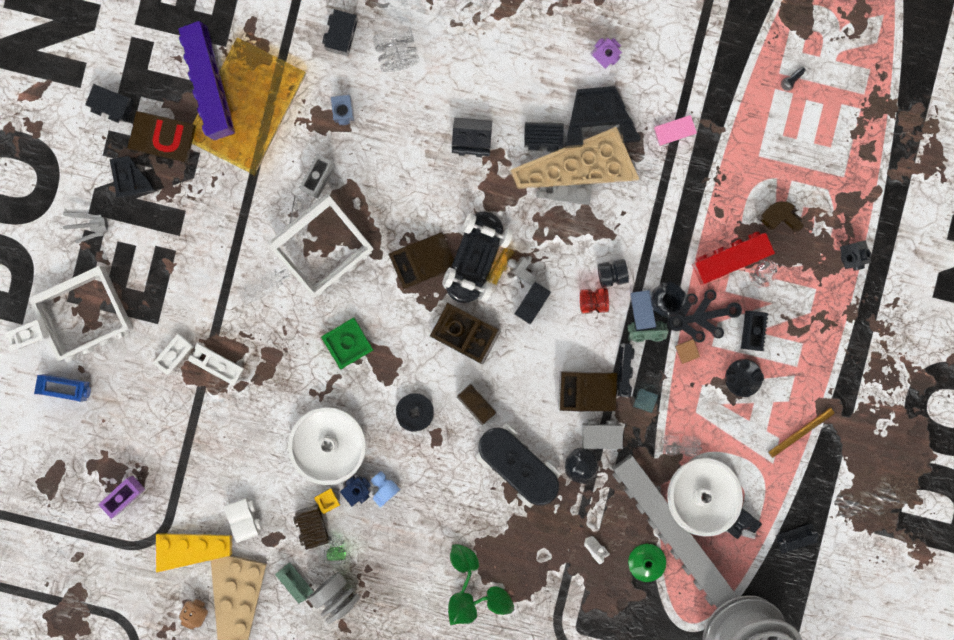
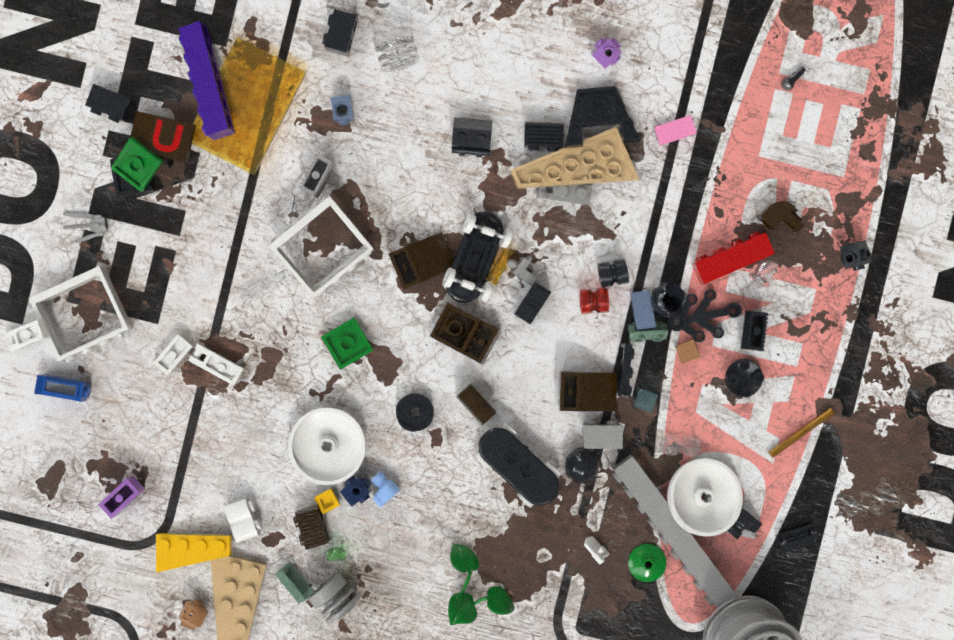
(137, 164): none -> green plate

